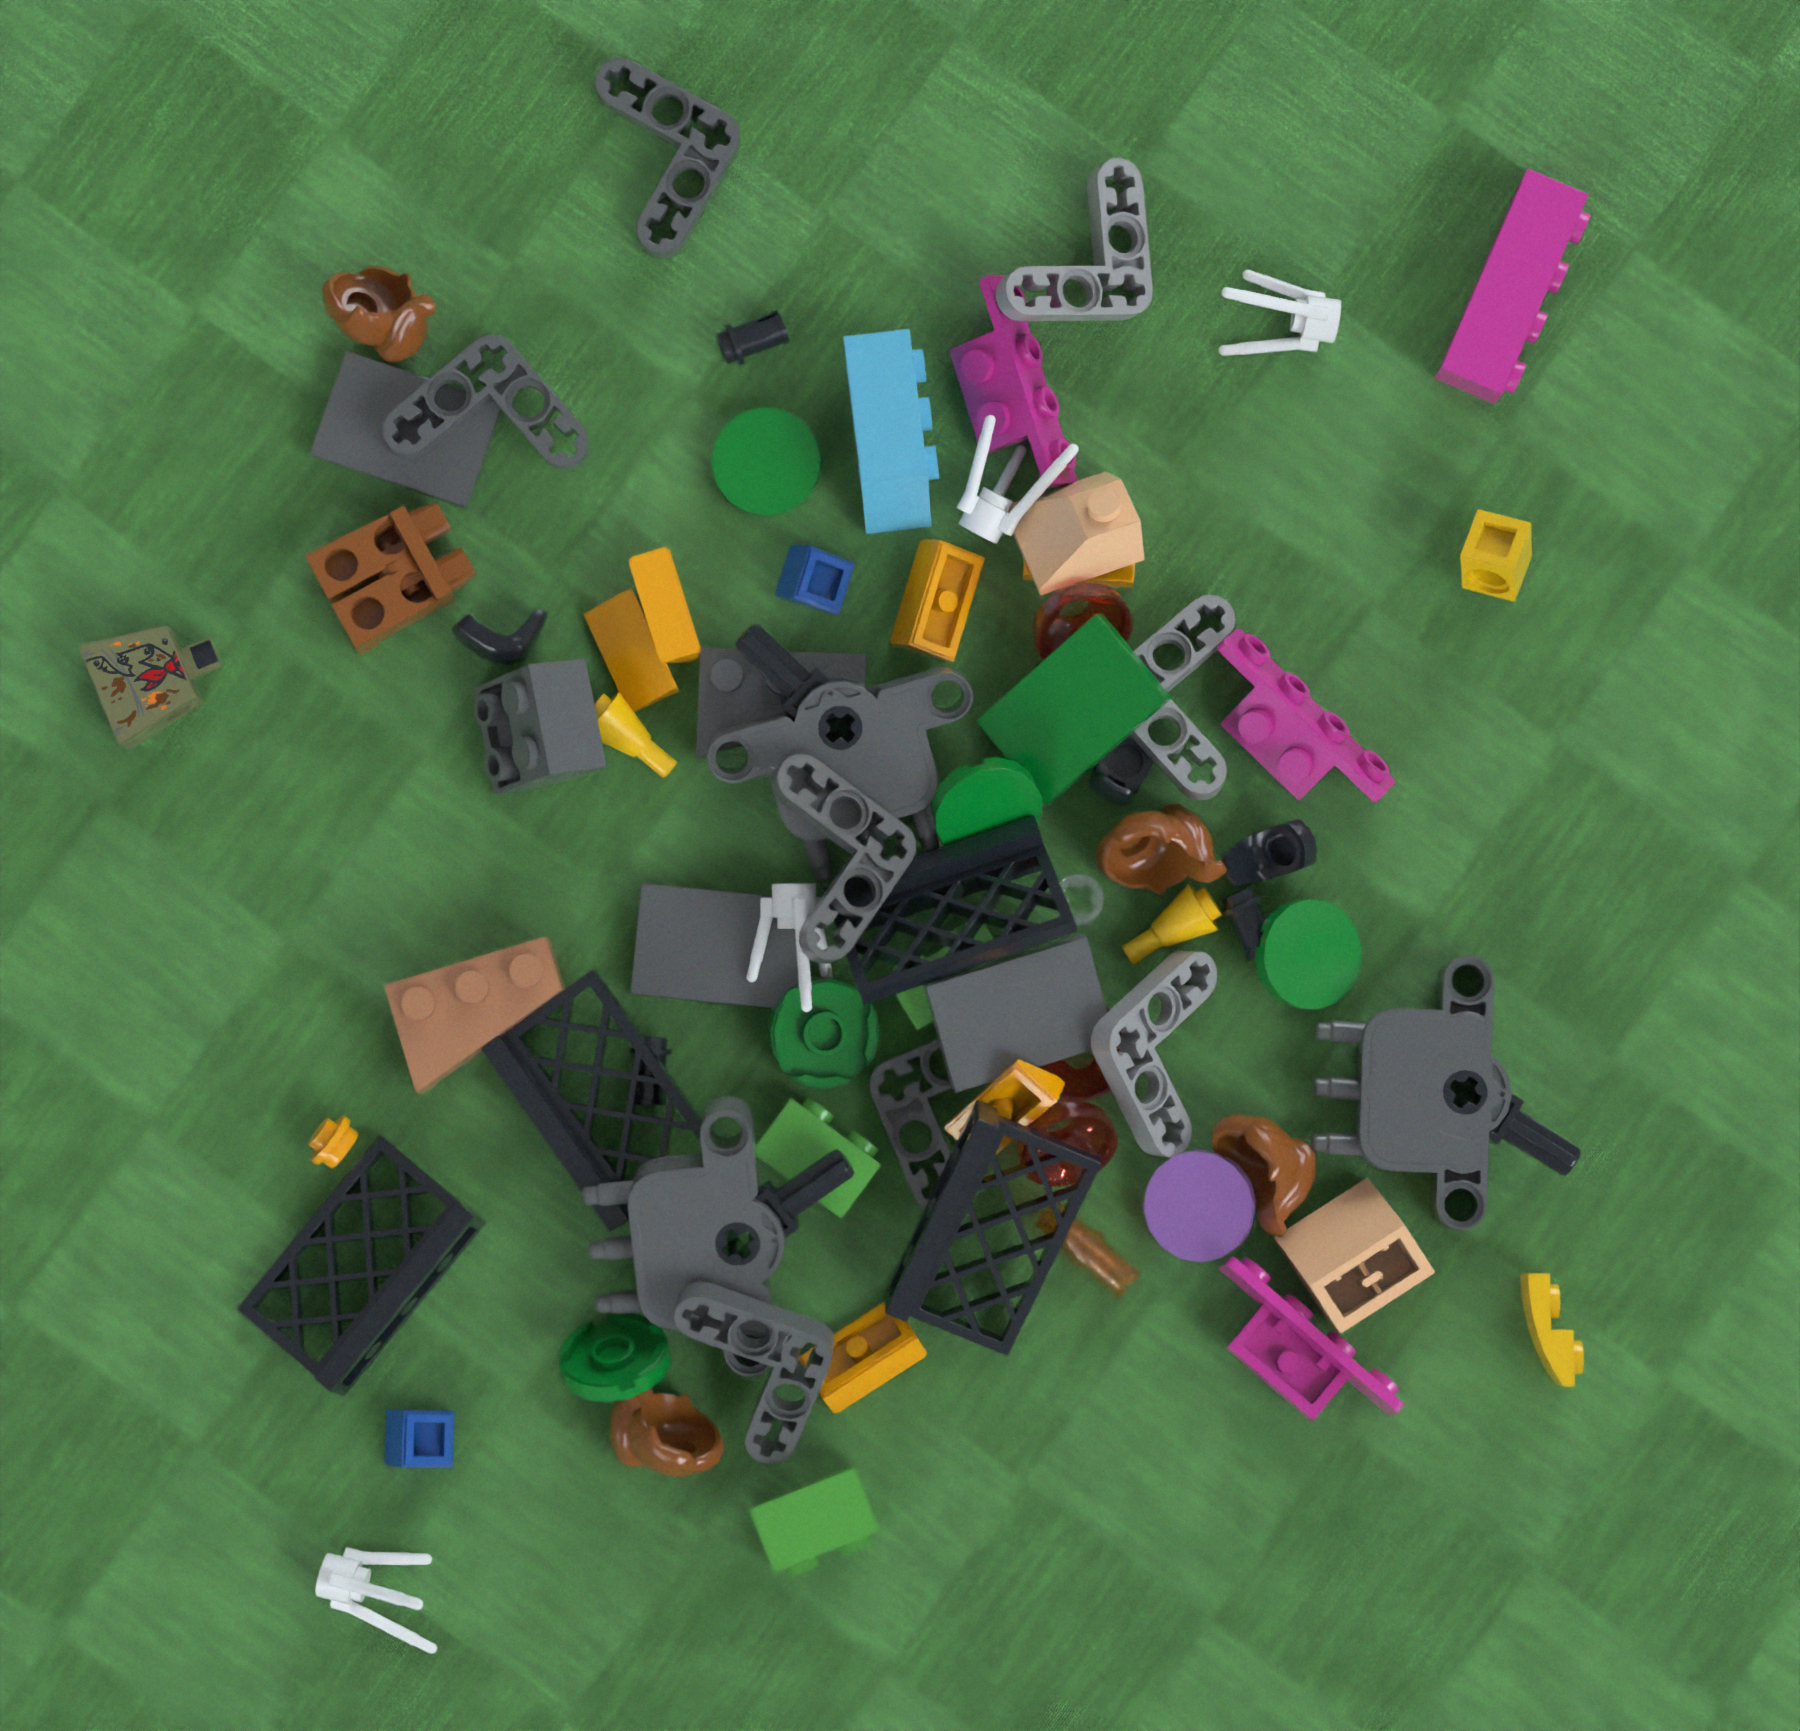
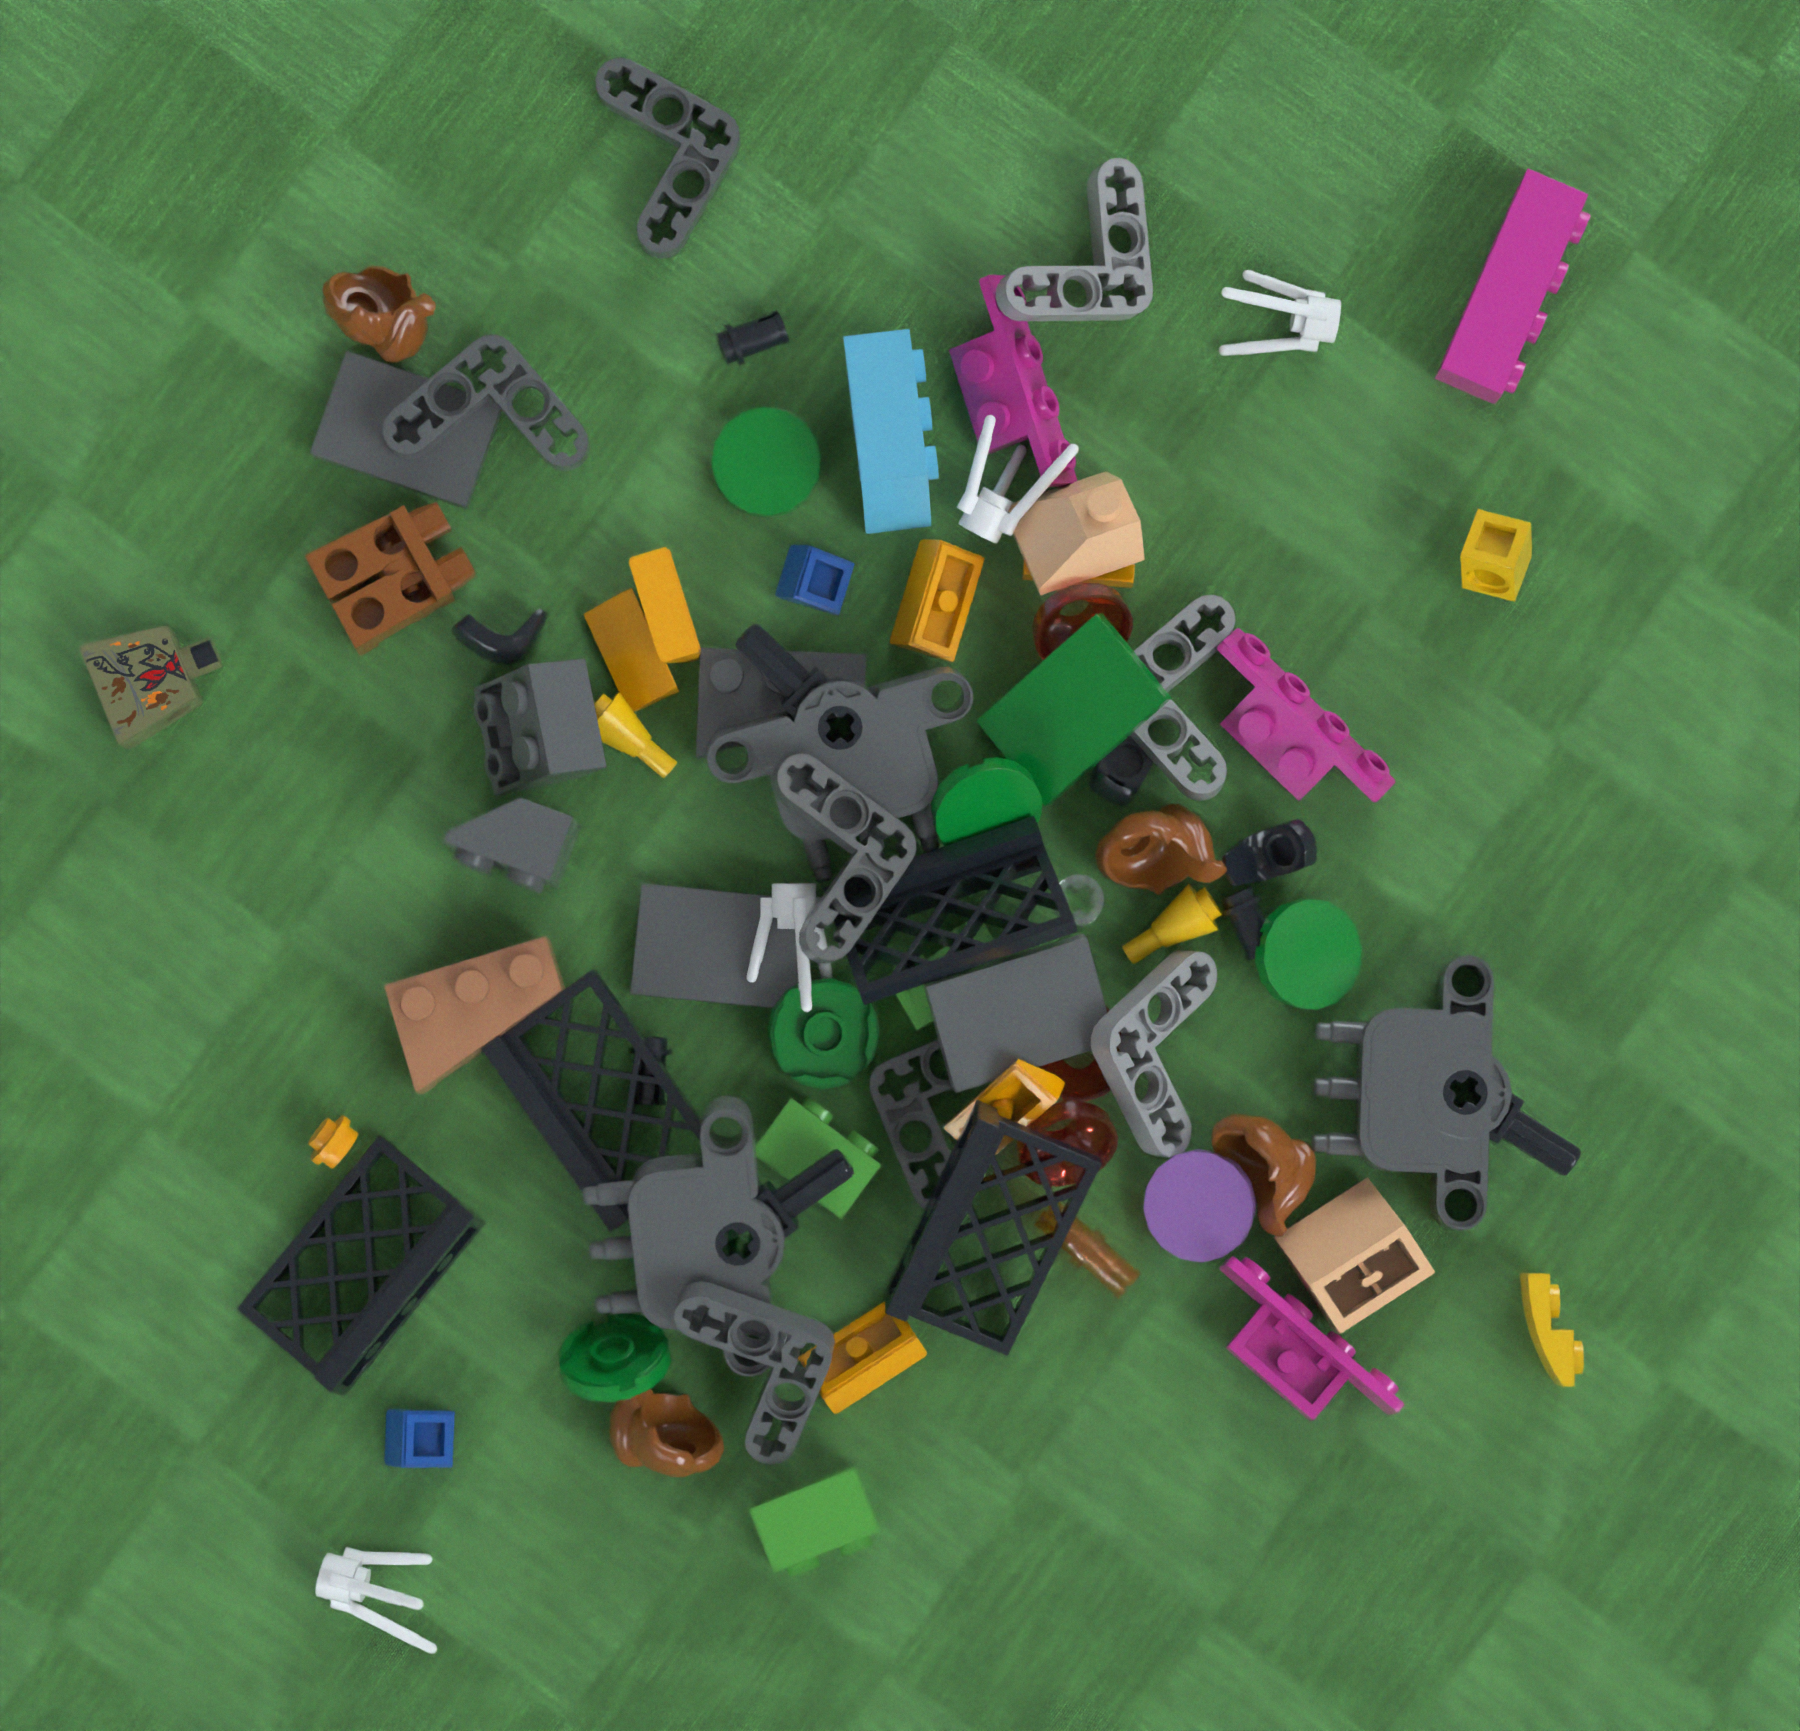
(519, 838): none -> dark grey slope

